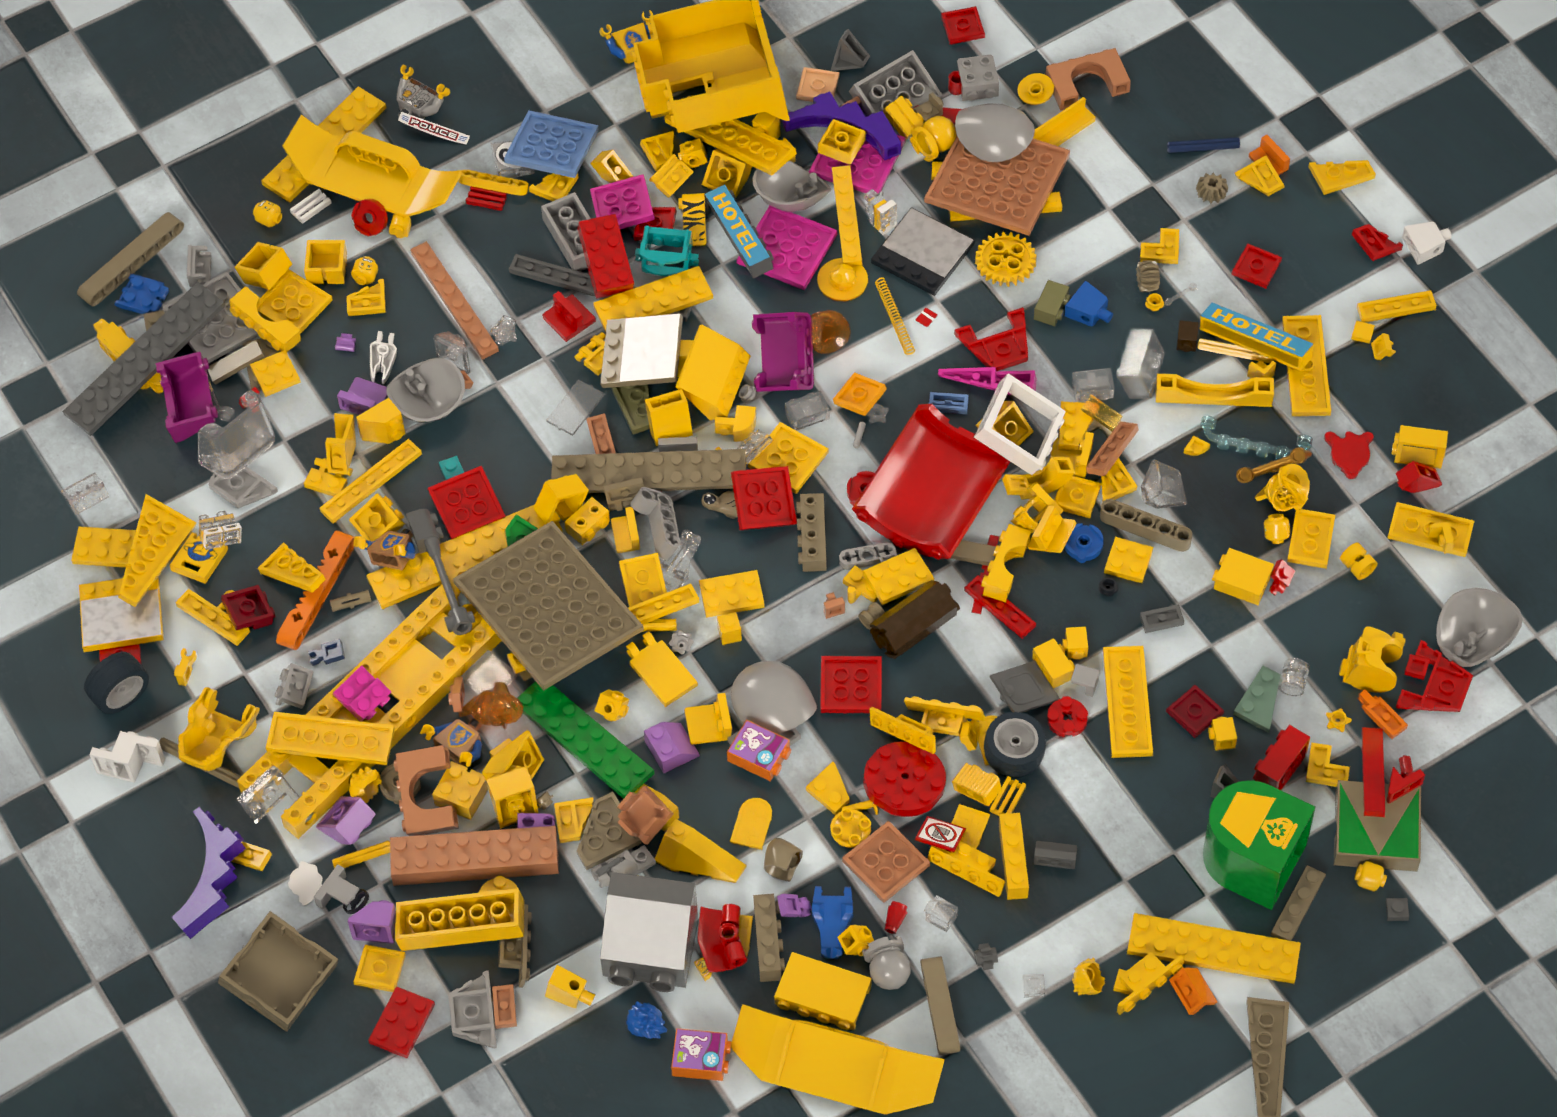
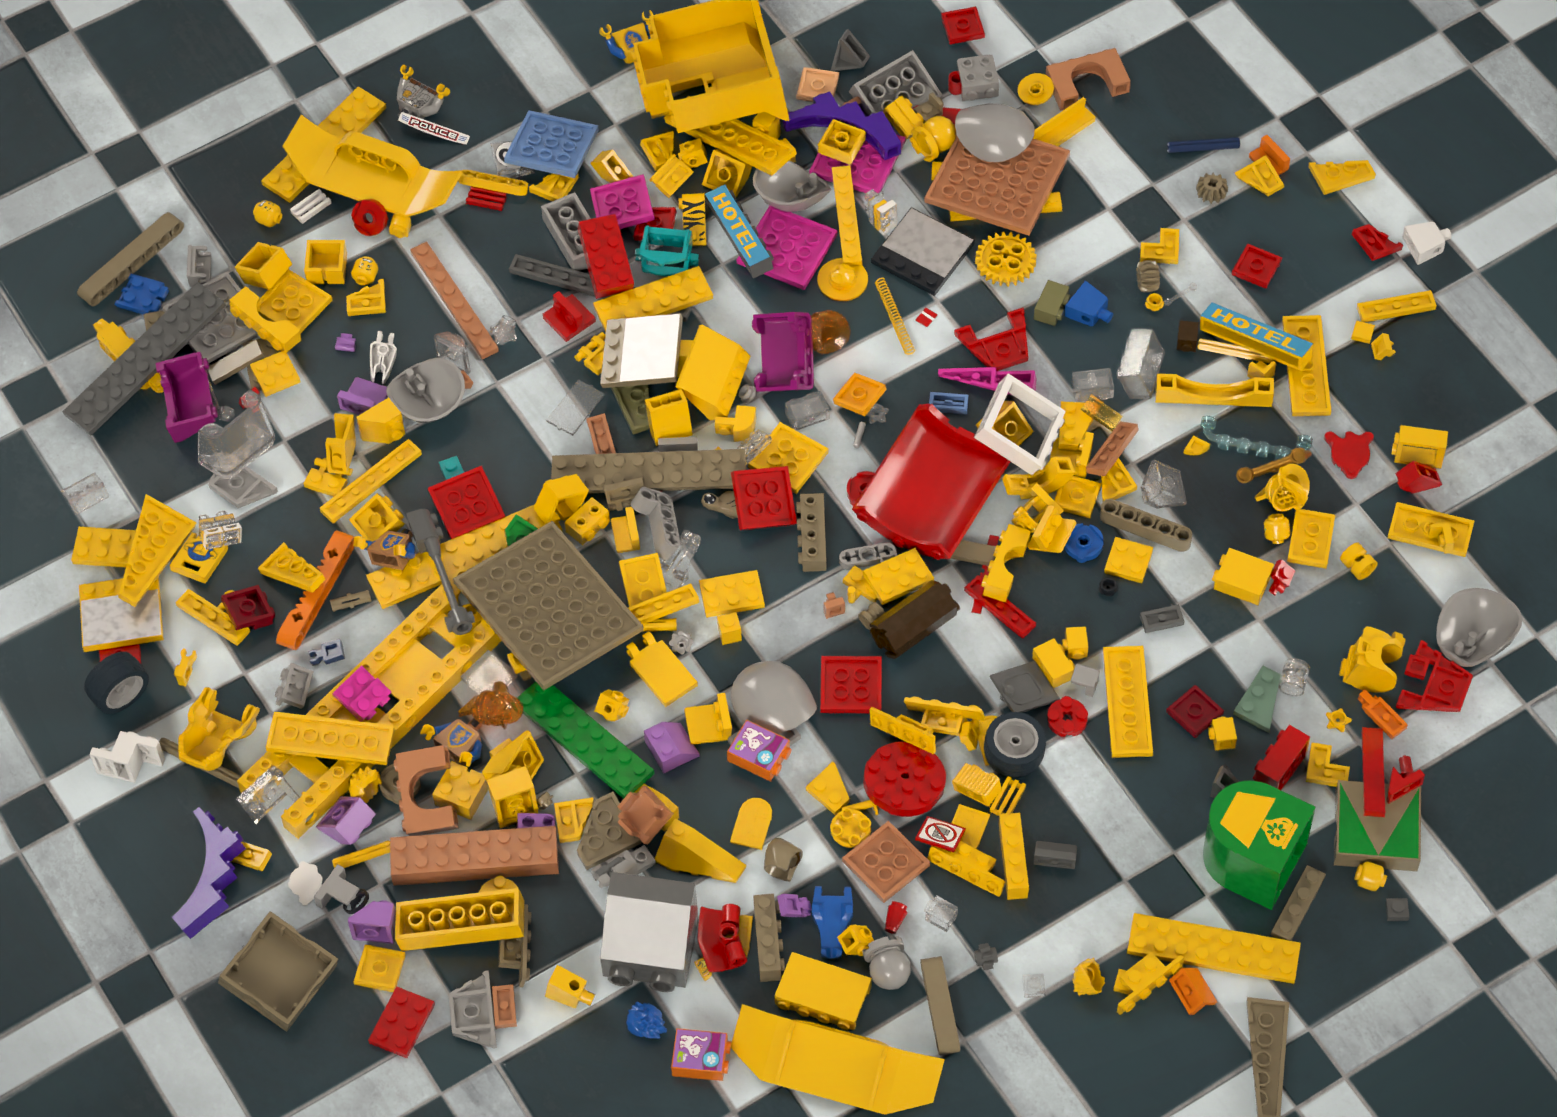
(457, 694): nougat plate -> none

